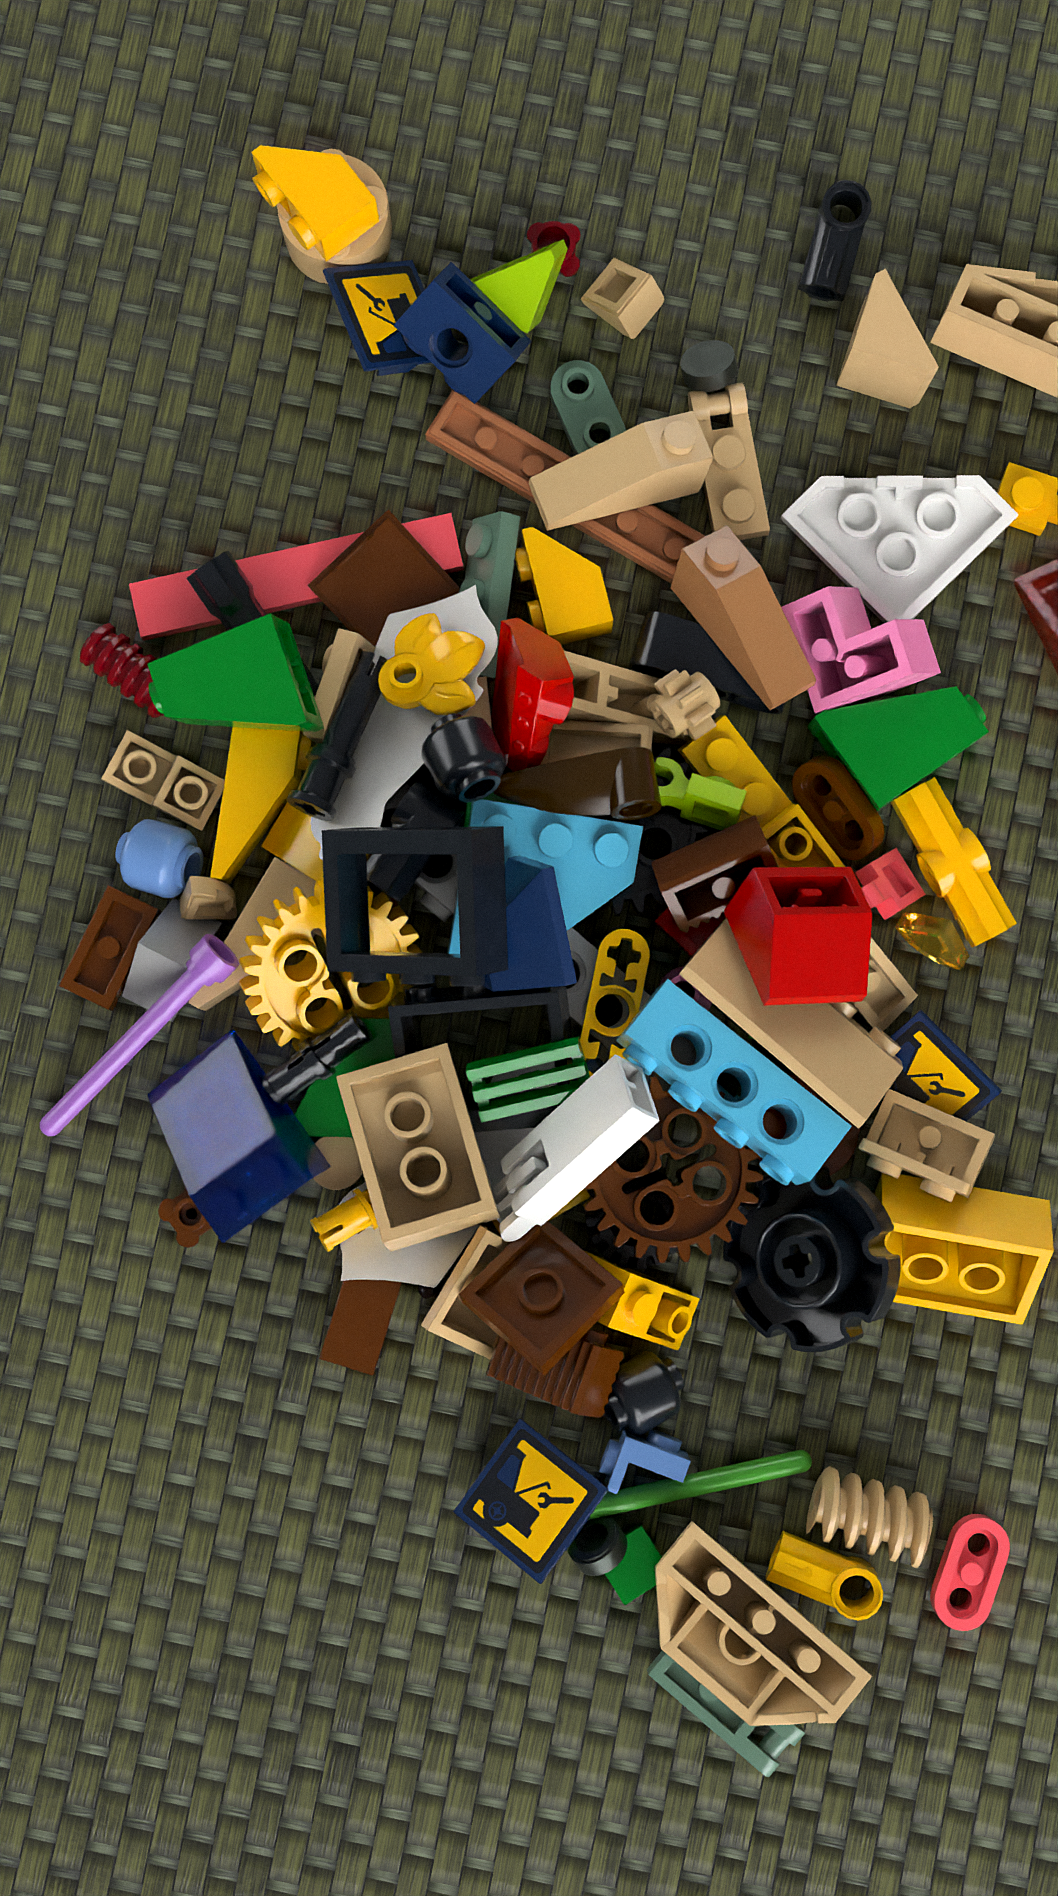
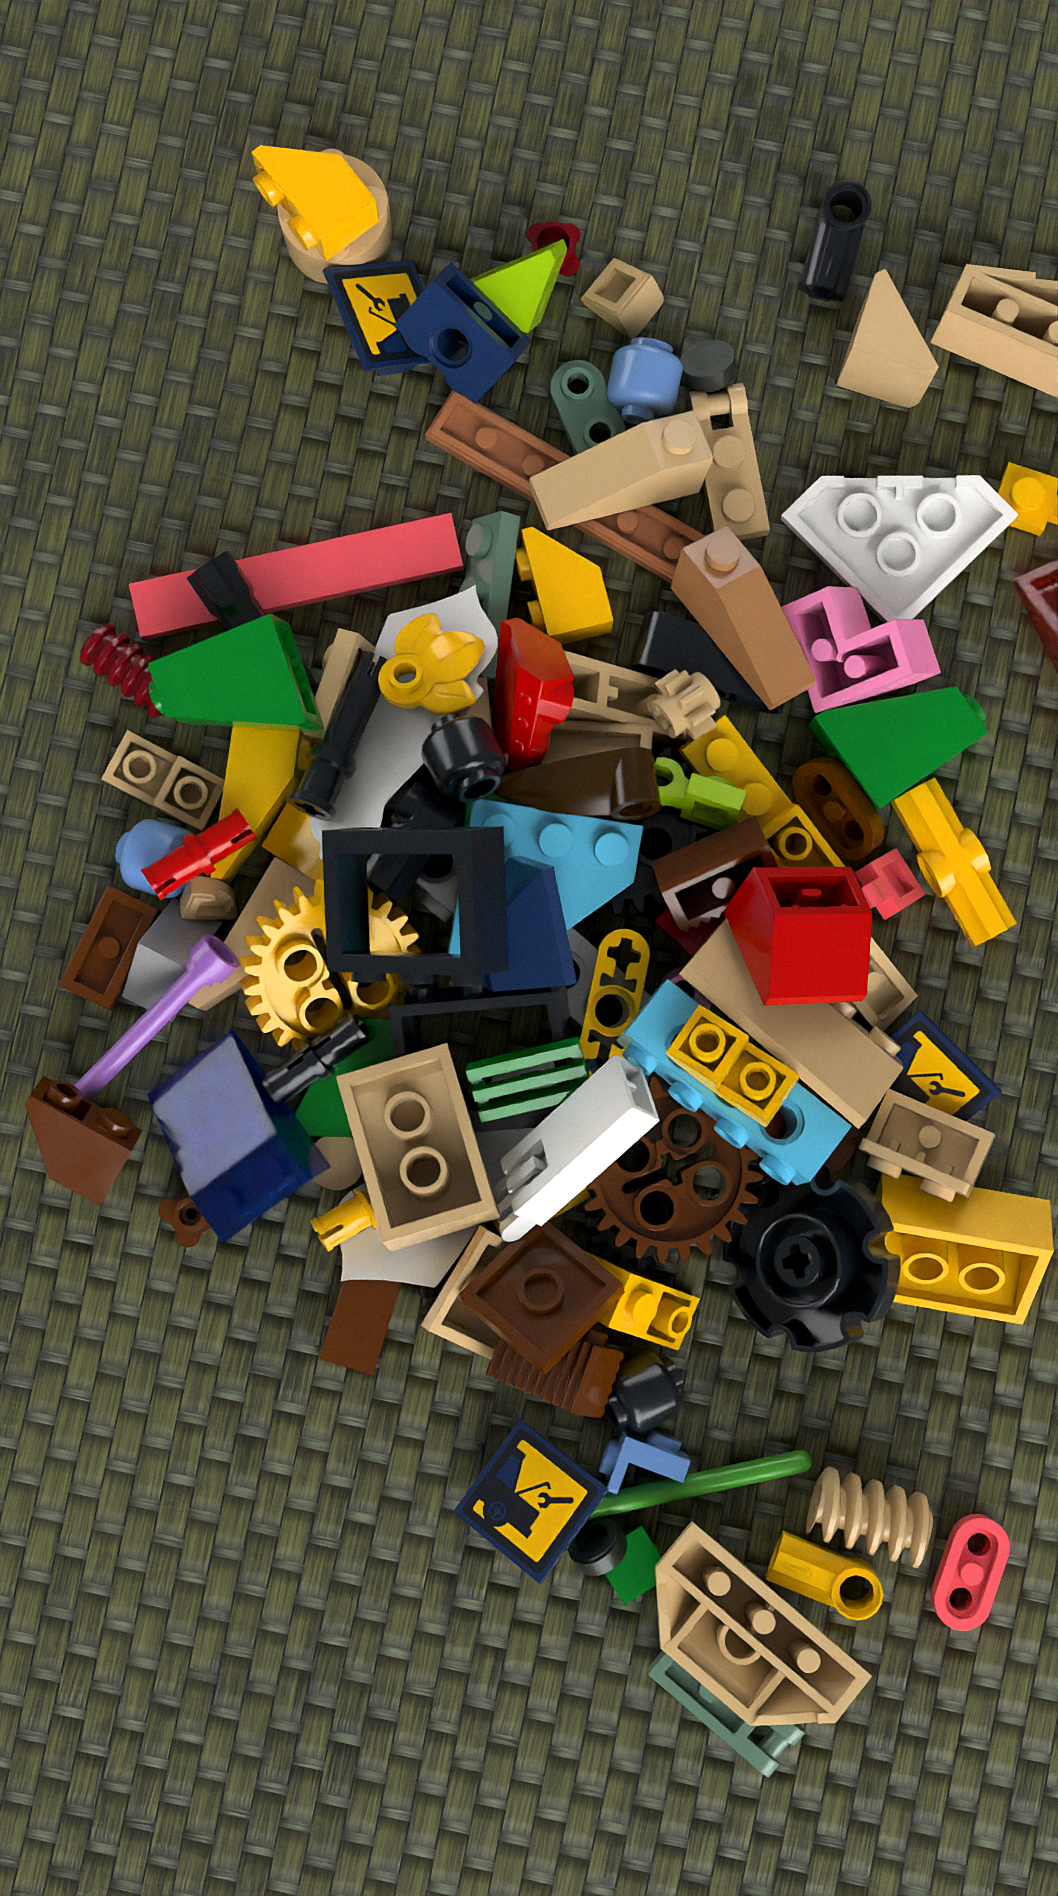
(78, 1139): none -> reddish brown slope
(199, 854): none -> red pin
(381, 576): reddish brown piece -> none
(644, 380): none -> medium blue head
(732, 1066): none -> yellow slope
(933, 938): clear yellow tile -> none

